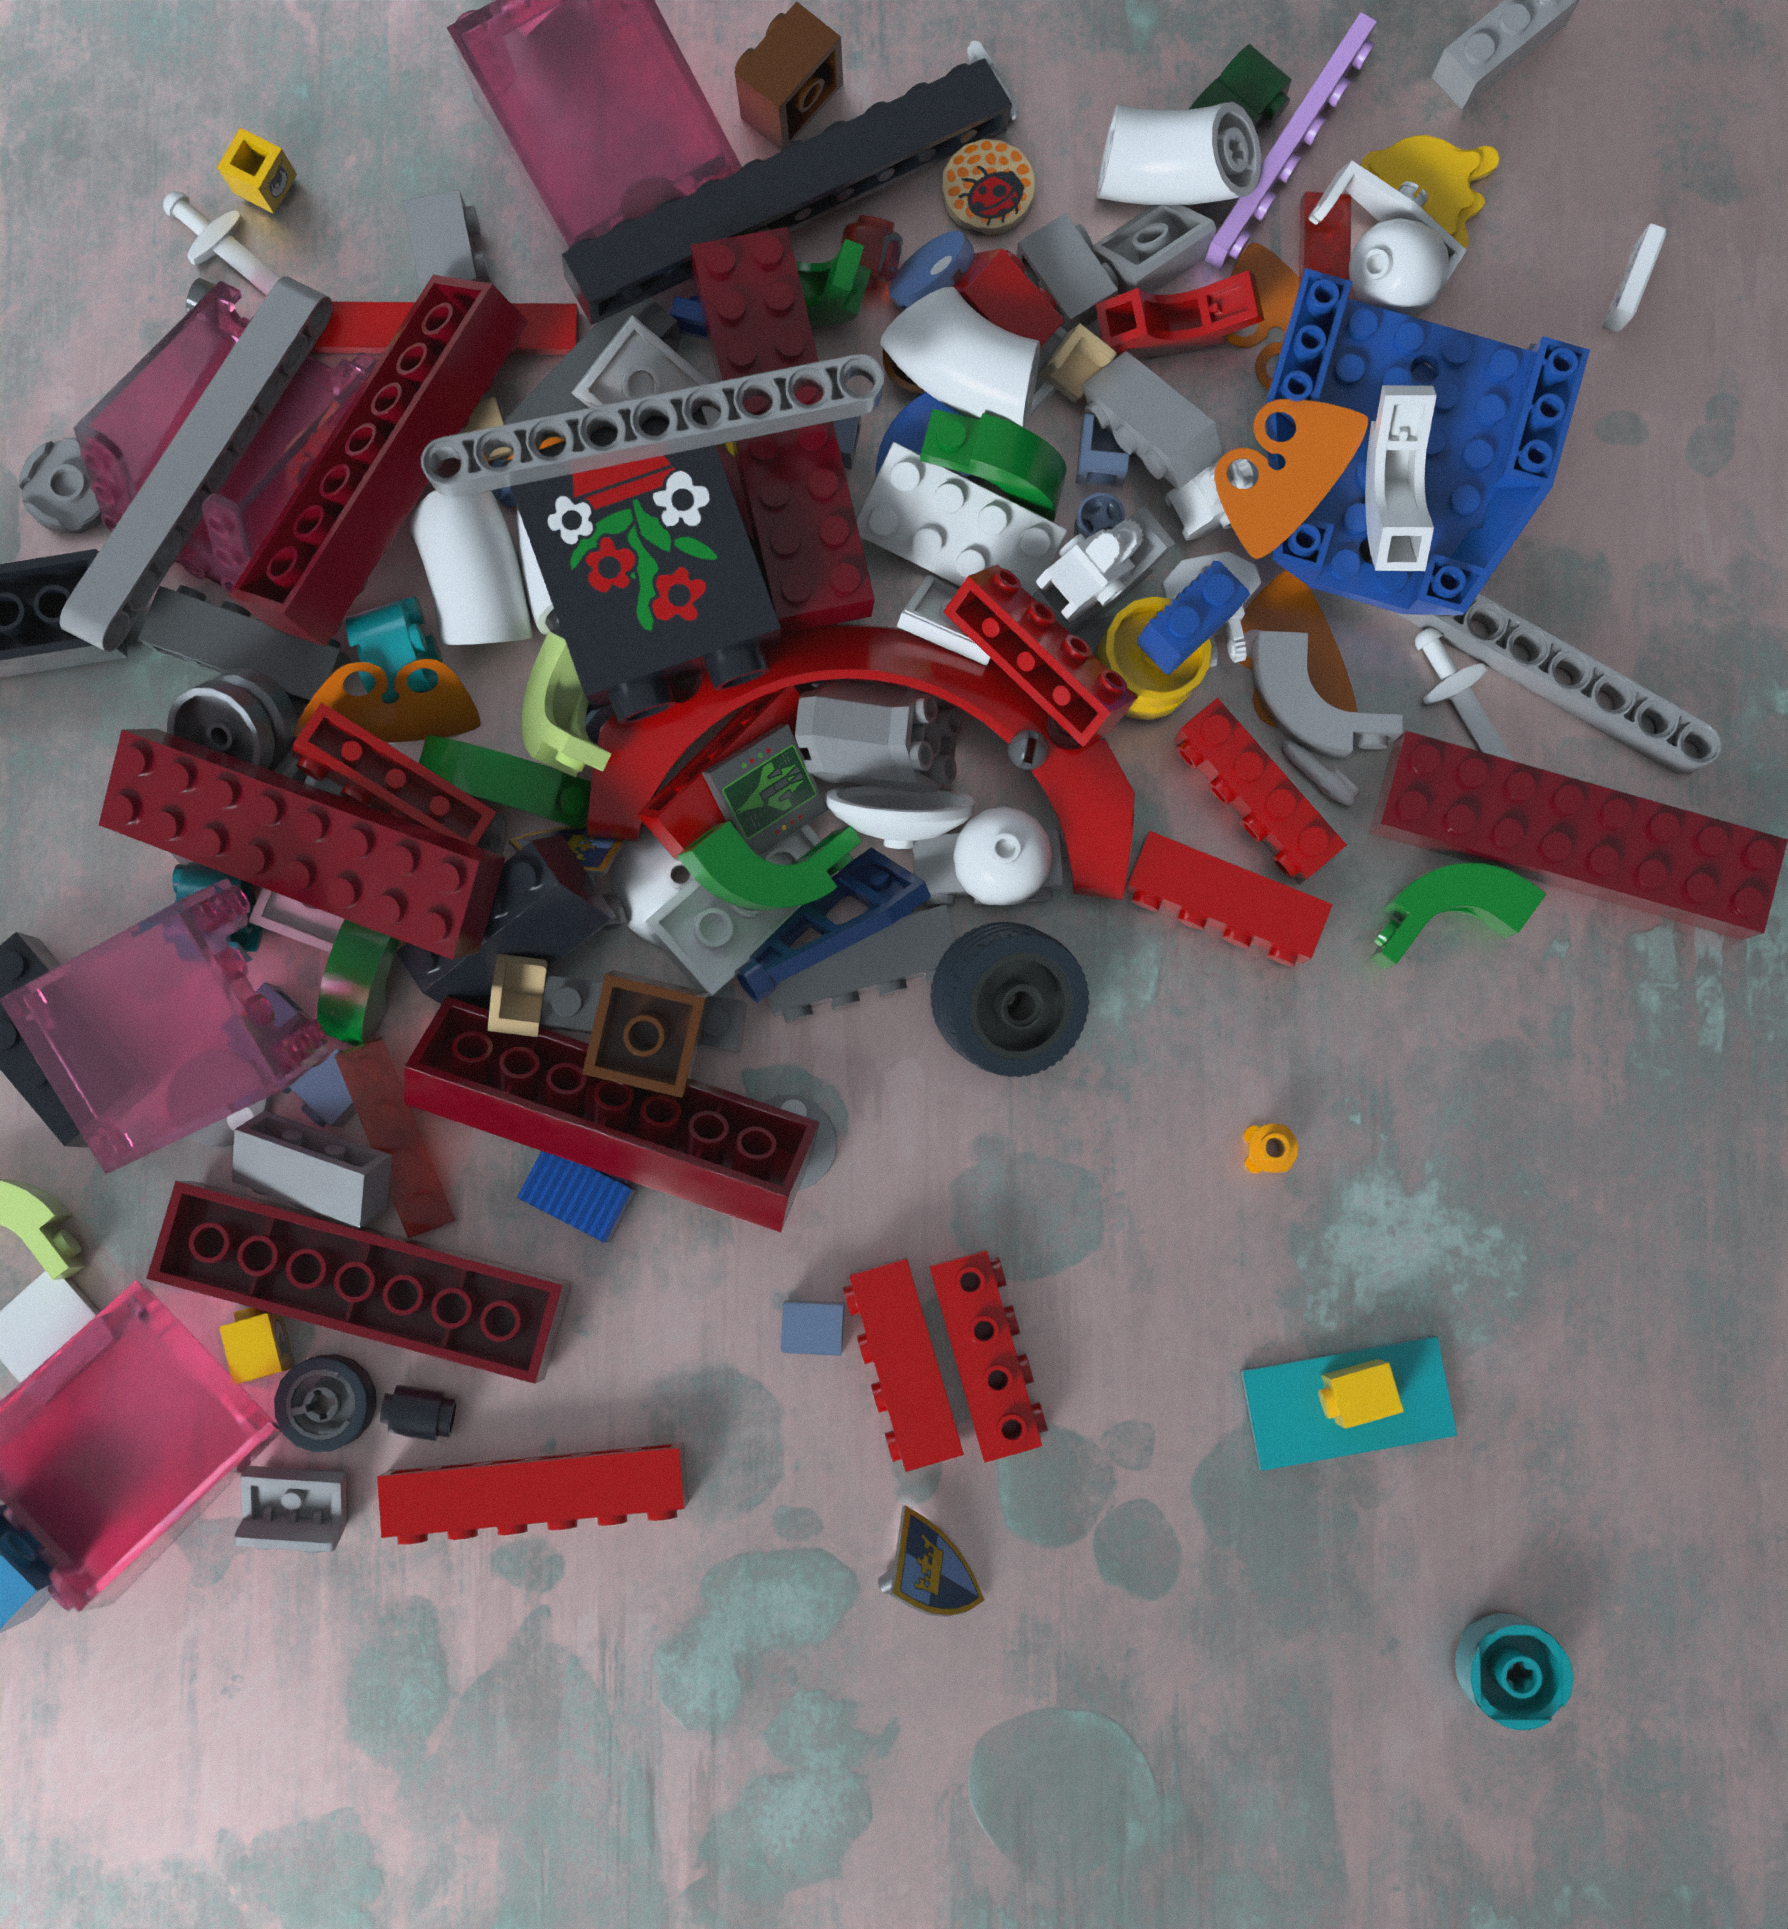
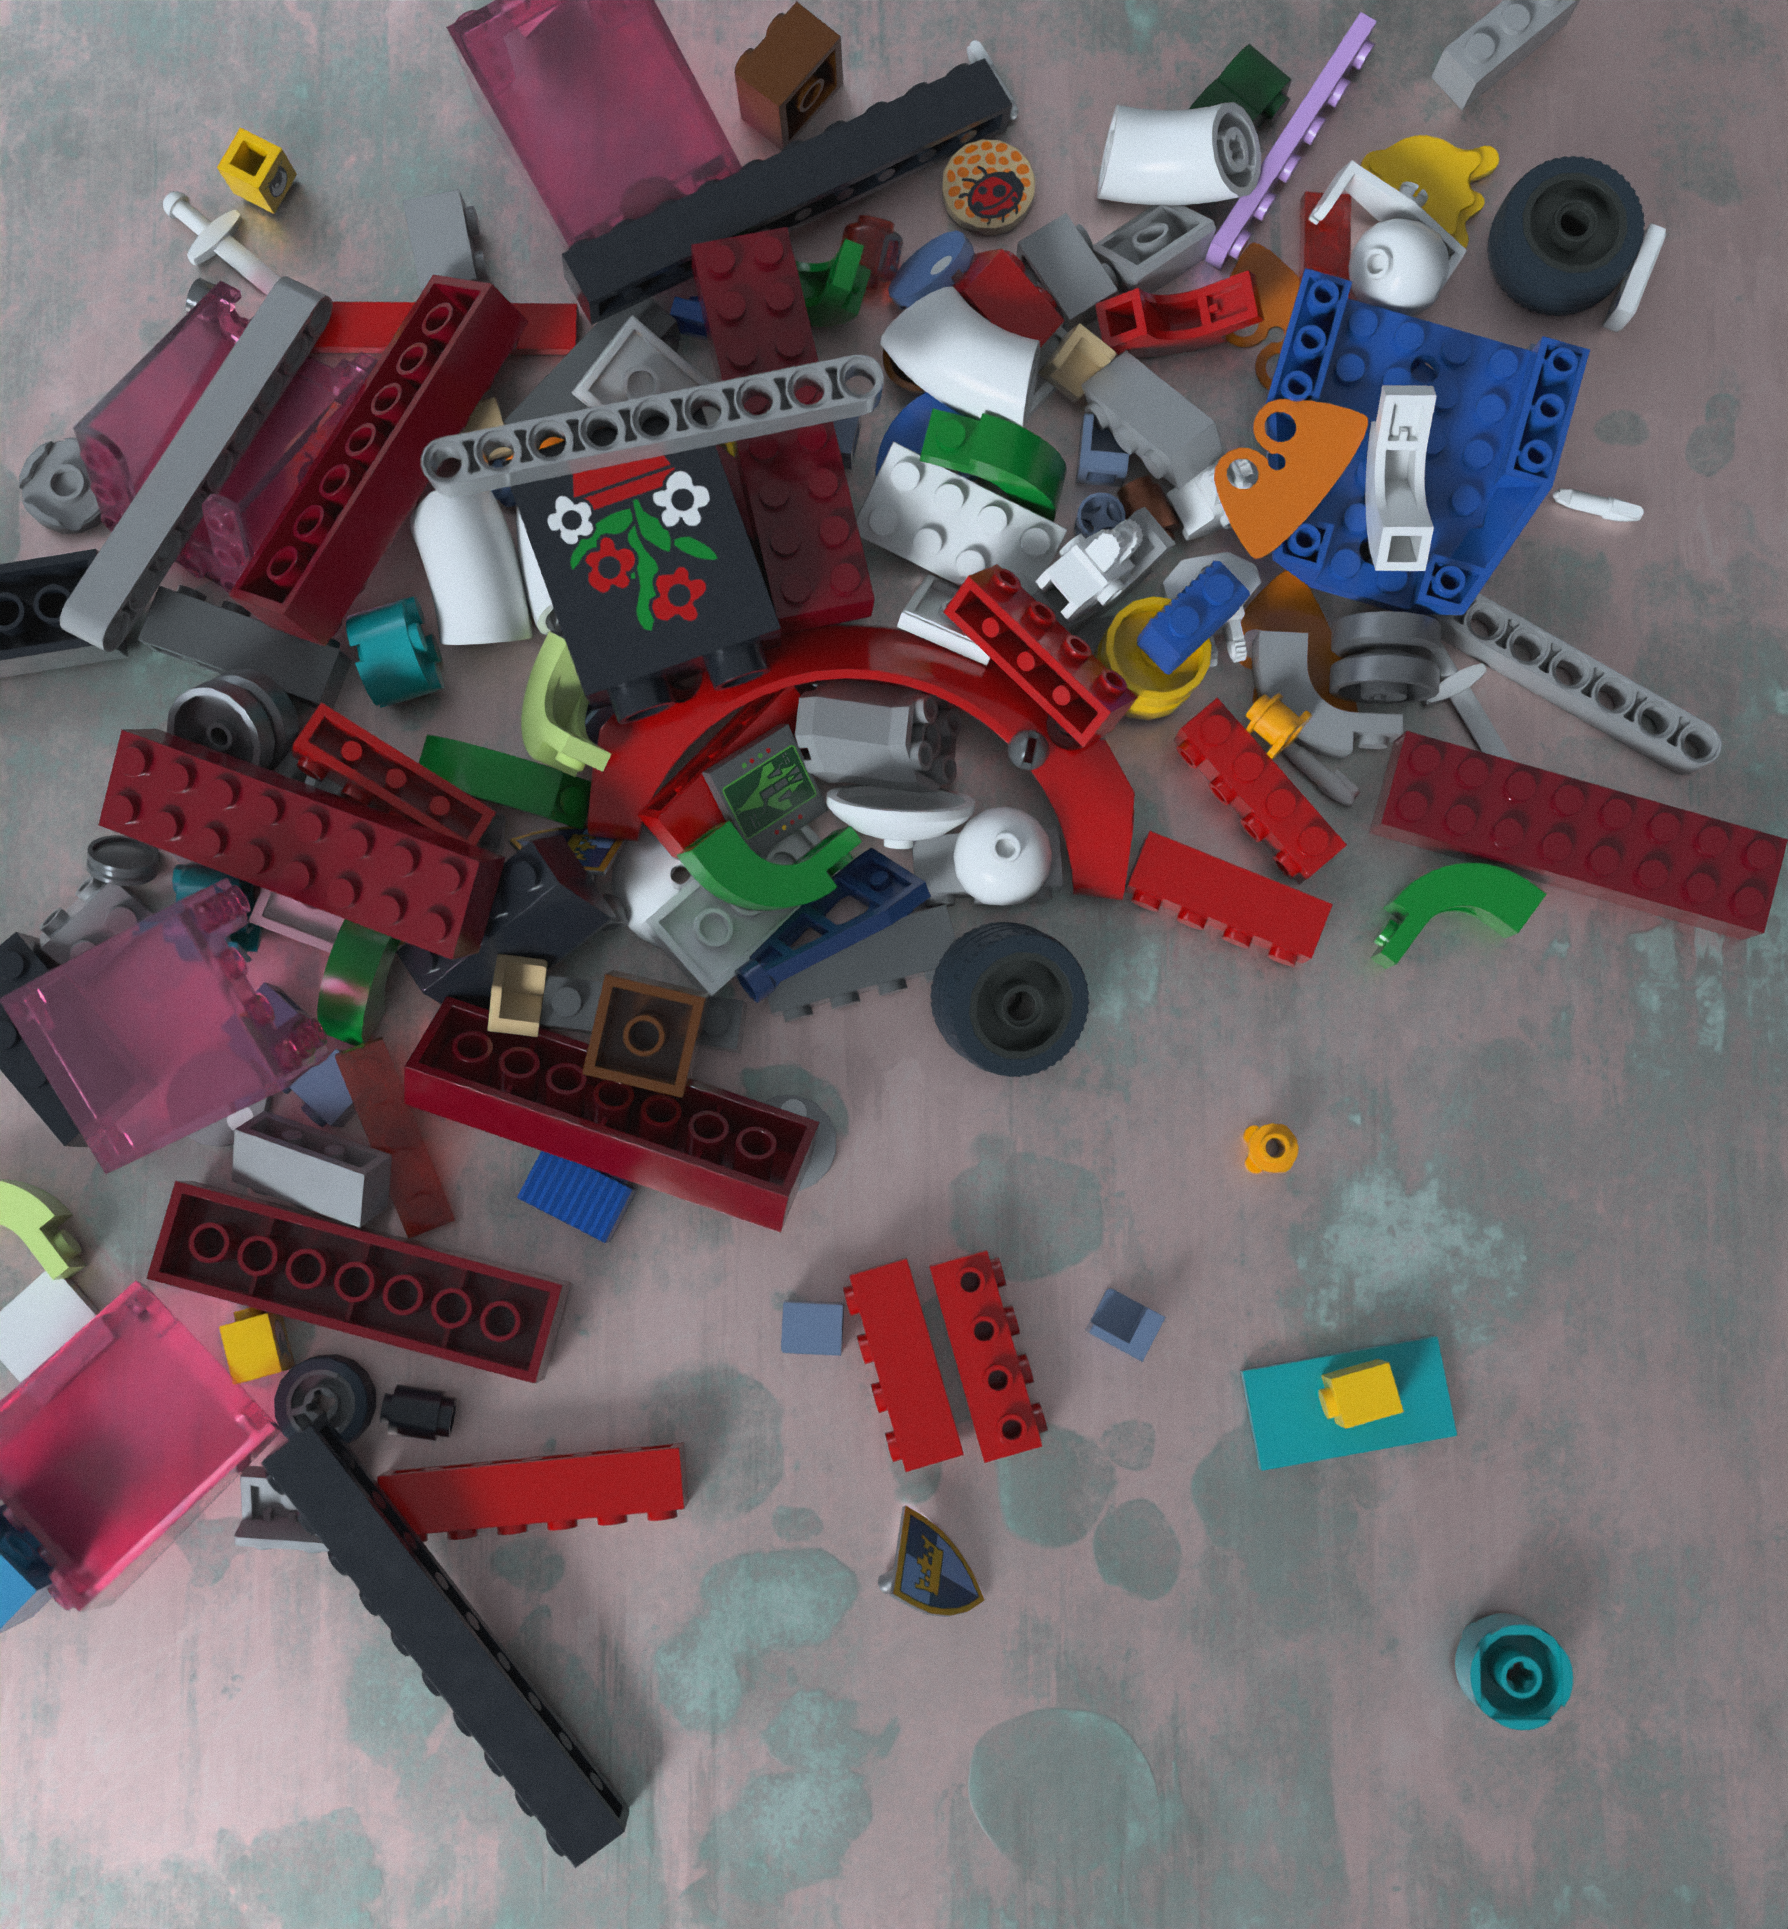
(92, 919): none -> light grey bracket
(122, 860): none -> dark grey piece
(439, 712): orange piece -> none
(447, 1640): none -> black brick
(1125, 1324): none -> sand blue panel
(1144, 493): none -> copper brick
(1276, 722): none -> light orange brick
(1385, 658): none -> flat silver wheel
(1565, 236): none -> wheel
(1606, 507): none -> white piece

